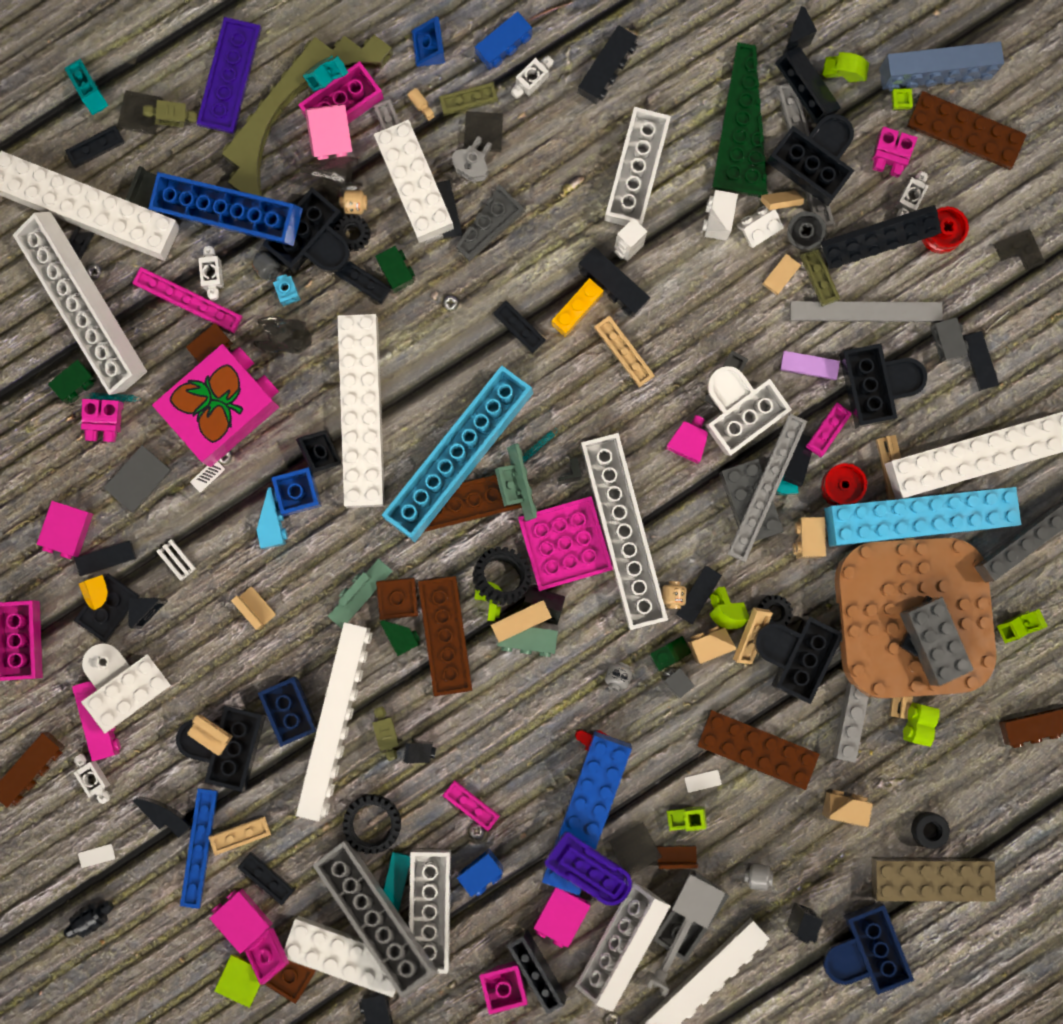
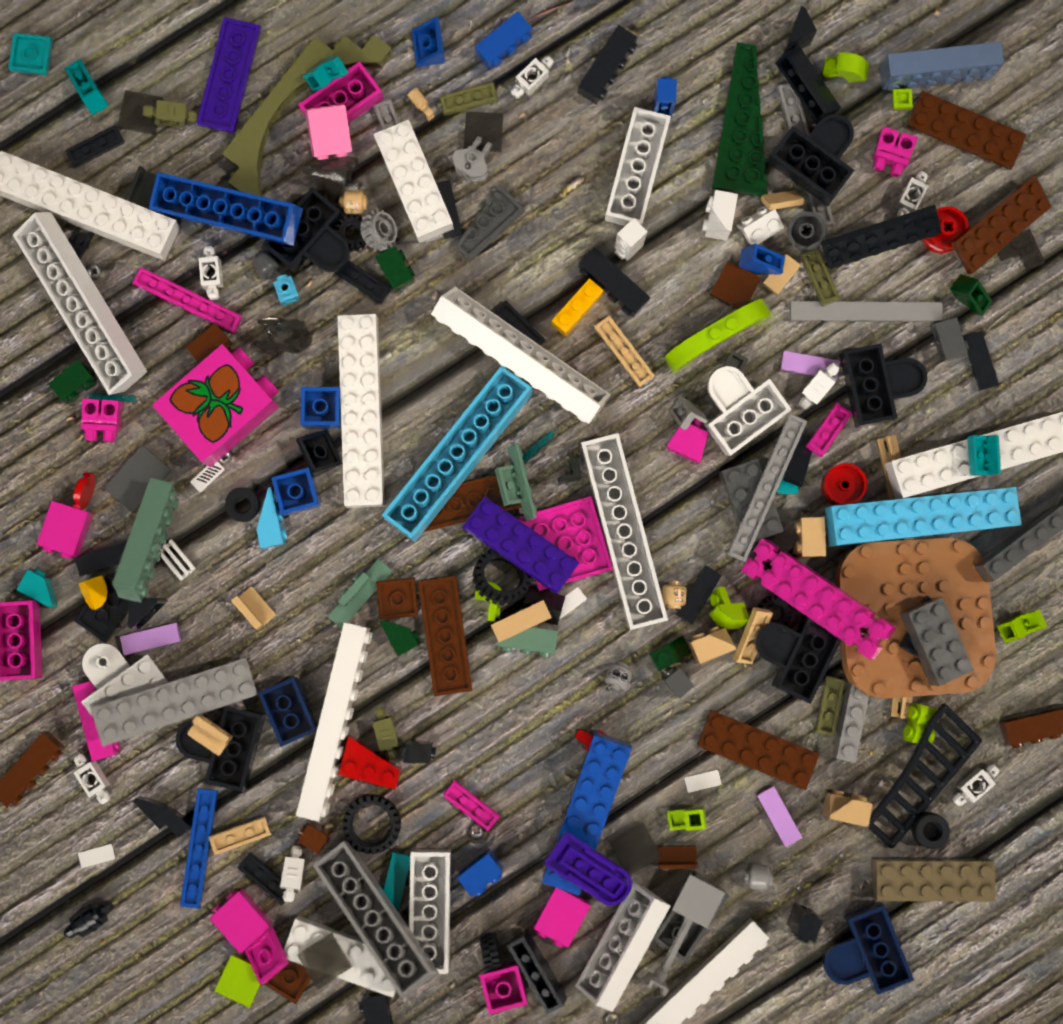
(30, 54): none -> teal plate
(38, 587): none -> teal slope
(84, 490): none -> red tile
(146, 540): none -> sand green brick
(150, 639): none -> lavender tile
(173, 701): none -> light grey brick
(233, 496): none -> black tyre
(292, 873): none -> white piece
(314, 836): none -> reddish brown brick
(320, 407): none -> blue brick
(324, 960): none -> clear smoke tile
(367, 765): none -> red wedge
(378, 230): none -> light grey gear
(490, 951): none -> black tyre
(520, 354): none -> white brick
(520, 545): none -> dark purple plate
(572, 600): none -> white sticker
(665, 96): none -> blue brick
(685, 412): none -> light grey panel
(720, 331): none -> lime arch
(735, 286): none -> reddish brown tile
(761, 260): none -> blue slope
(779, 816): none -> lavender tile
(818, 599): none -> dark pink brick
(819, 385): none -> white piece
(829, 706): none -> olive tile
(915, 761): none -> black bar
(971, 294): none -> dark green slope
(984, 455): none -> teal bracket
(984, 786): none -> white piece
(1001, 224): none -> reddish brown plate

